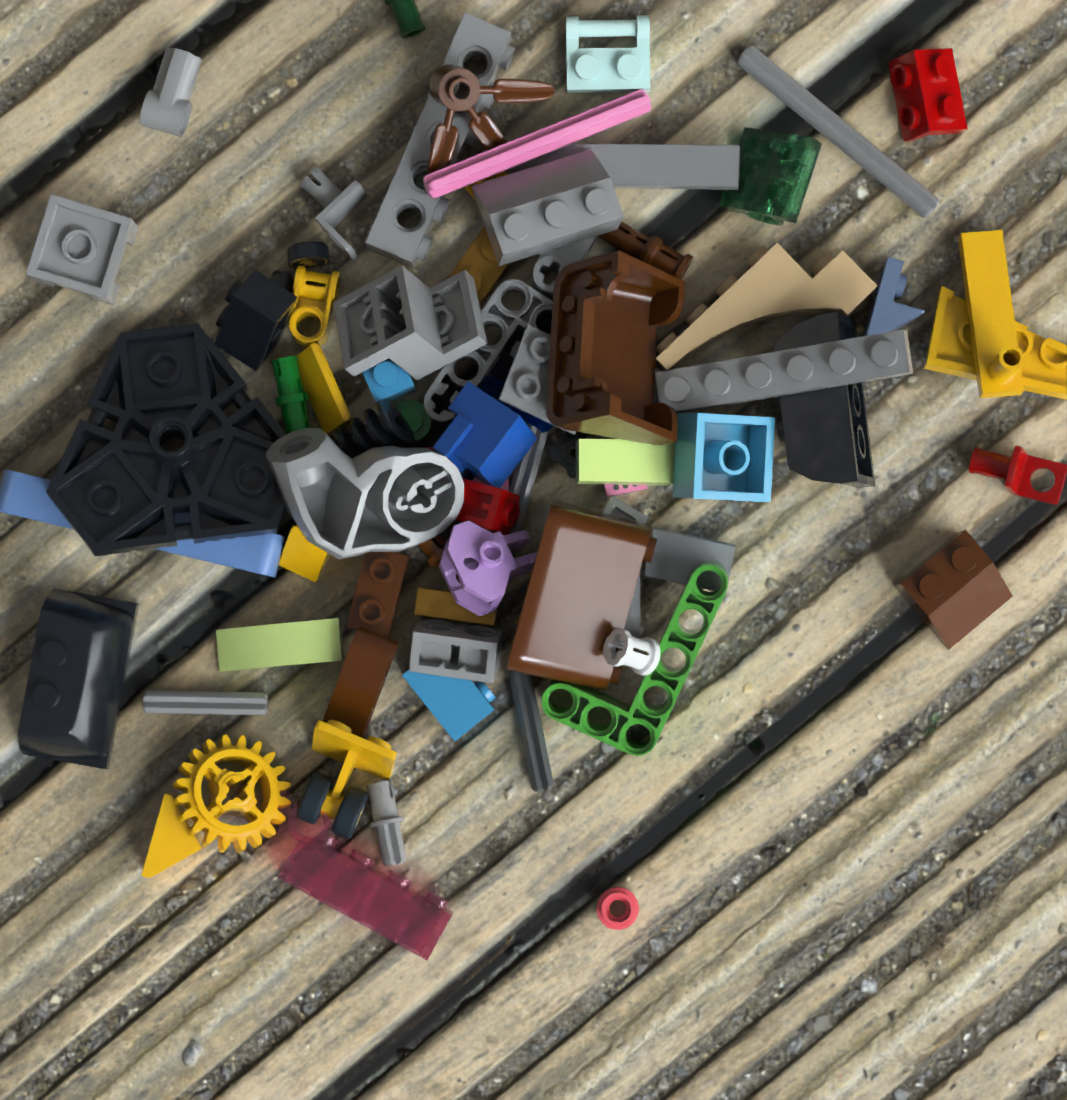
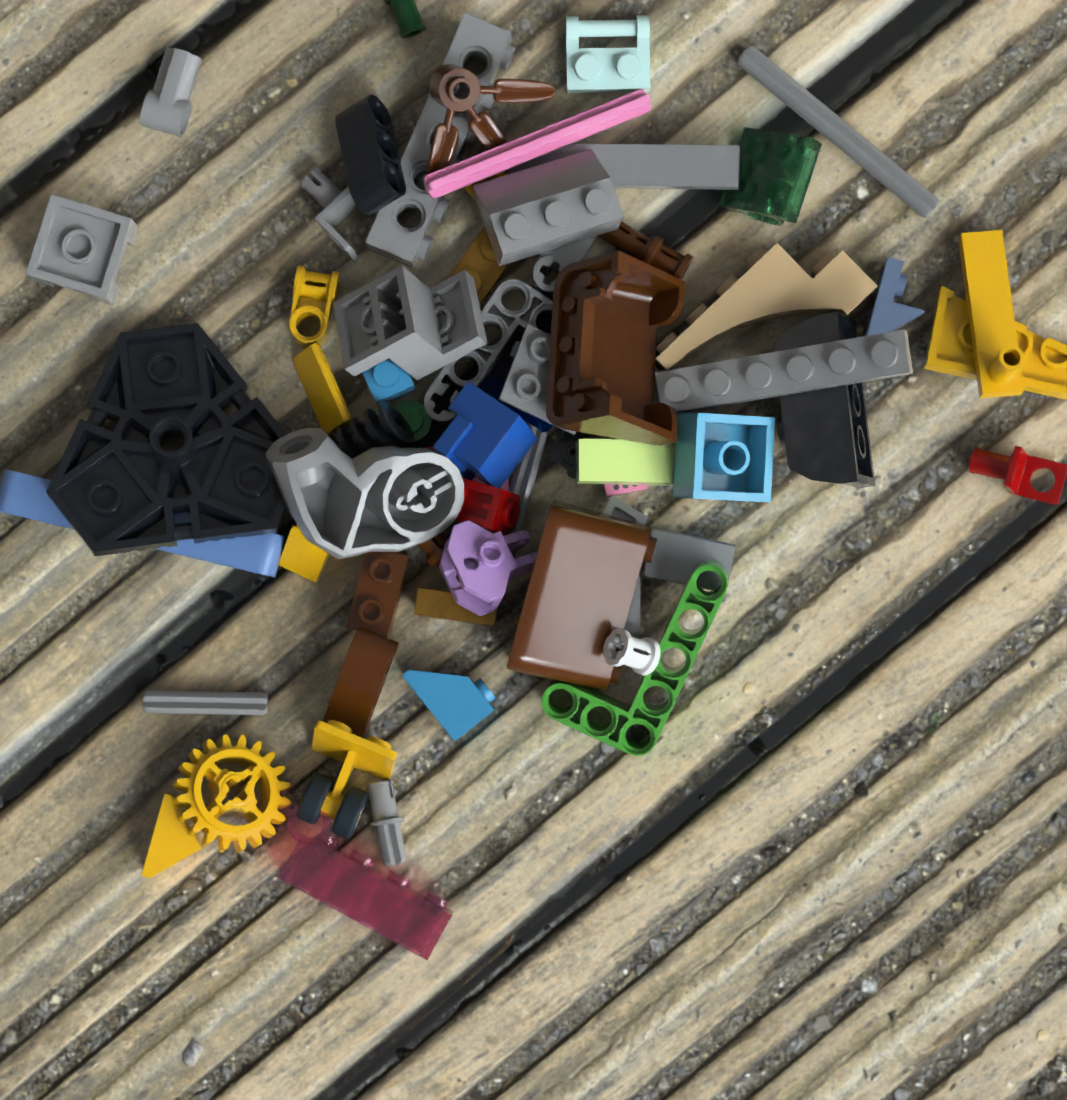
(77, 678): black windscreen -> none
(255, 316): black brick -> none
(280, 644): yellowish green slope -> none
(290, 393): green pin -> none
(308, 254): black tile -> none
(370, 155): none -> black beam
(456, 649): light grey brick -> none
(531, 731): dark grey axle -> none
(624, 920): coral plate -> none
(927, 93): red bracket -> none
(955, 589): reddish brown slope -> none

